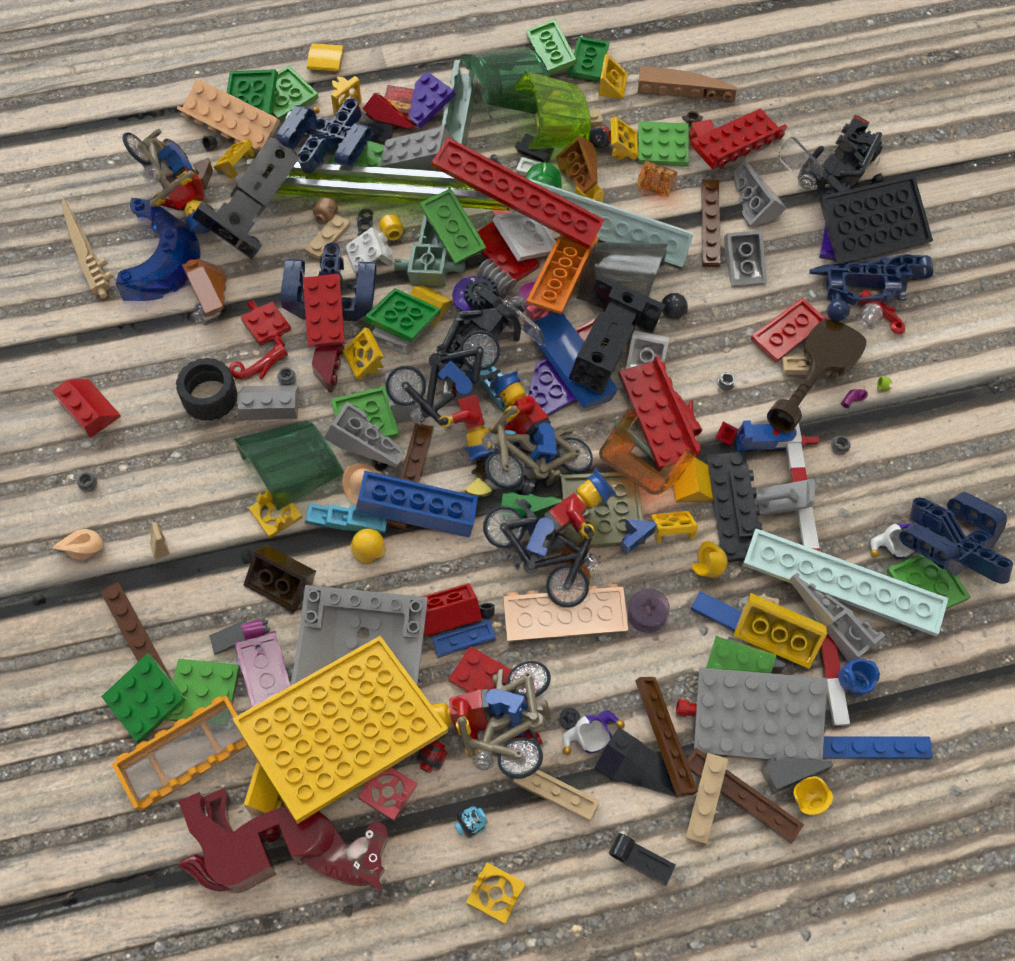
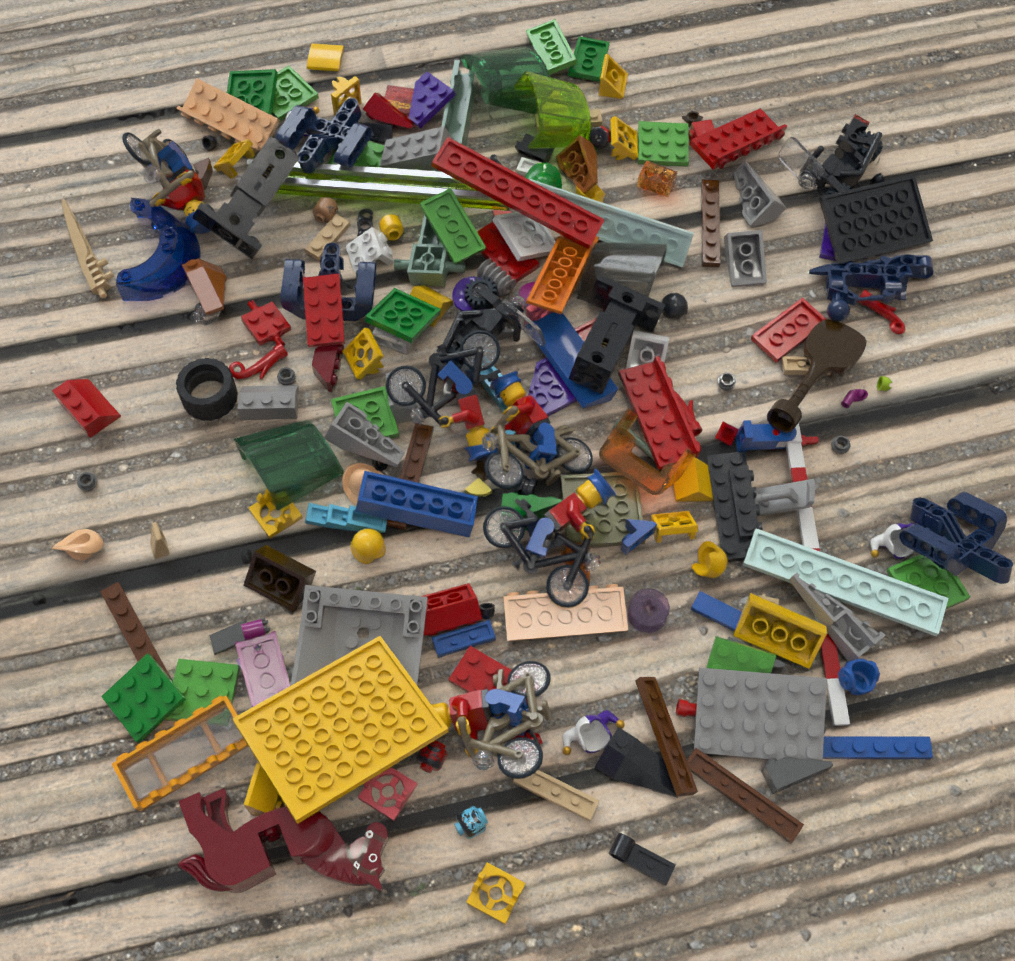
(569, 718): black tile -> none
(684, 84): medium nougat slope -> none
(707, 798): tan plate -> none
(813, 796): yellow helmet -> none
(869, 316): clear head -> none

